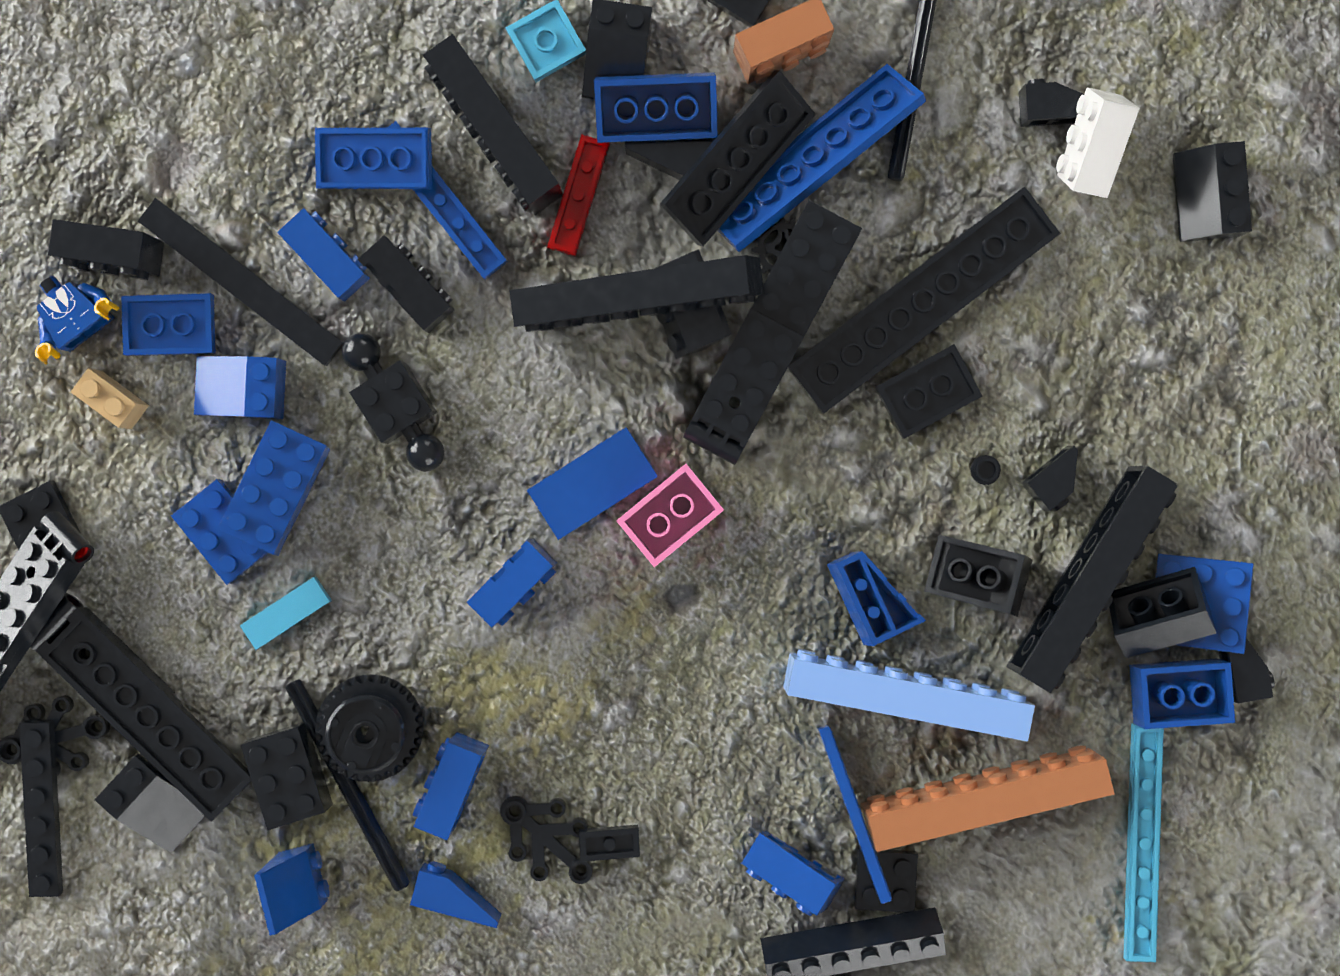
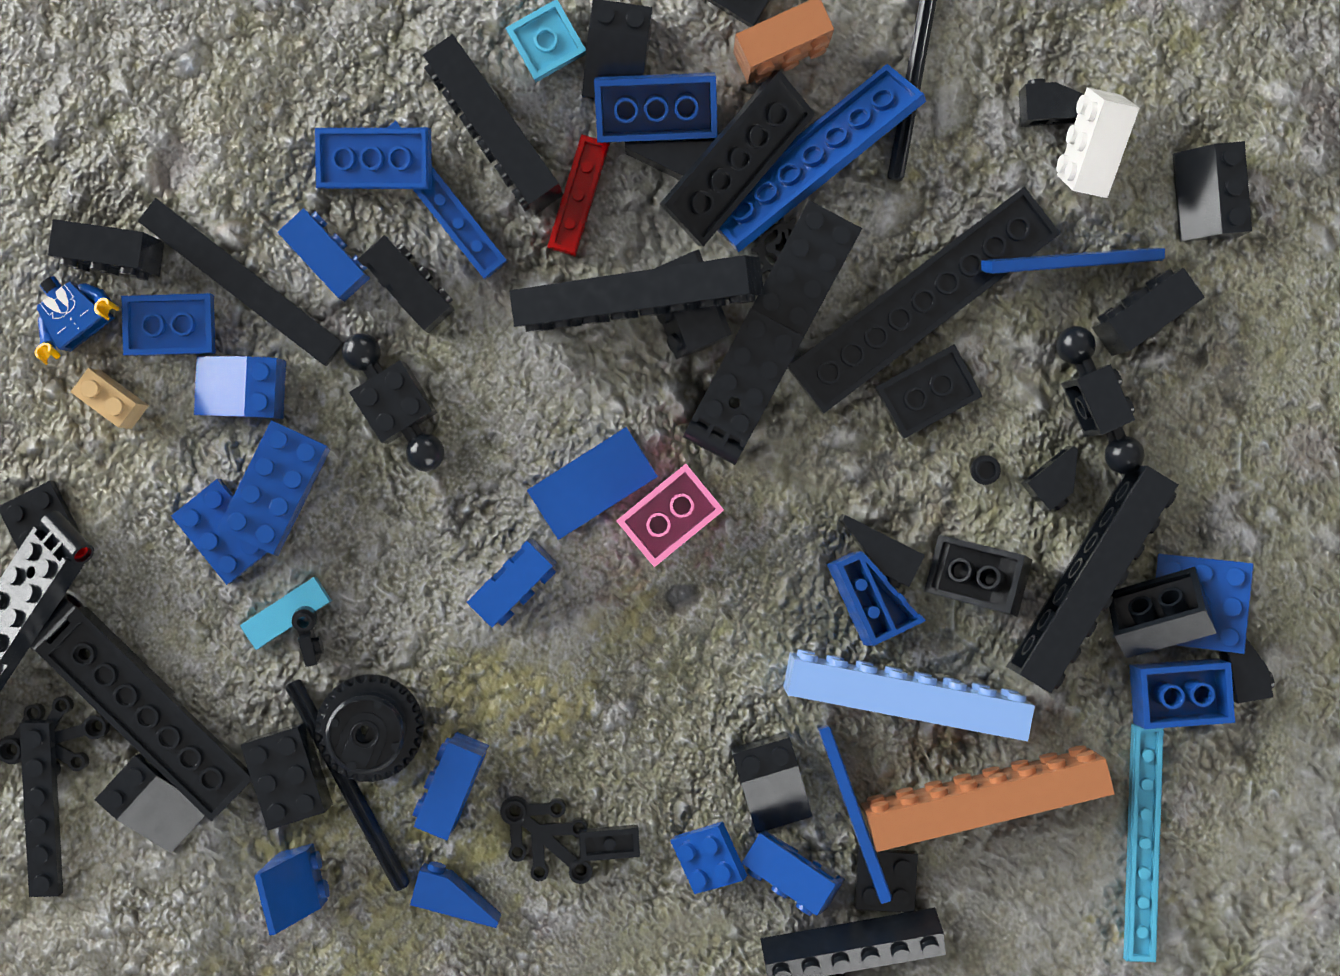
(310, 645): none -> black plate
(708, 858): none -> blue plate
(771, 782): none -> black slope
(891, 557): none -> black slope
(1072, 260): none -> blue tile
(1099, 400): none -> black brick
(1147, 310): none -> black brick

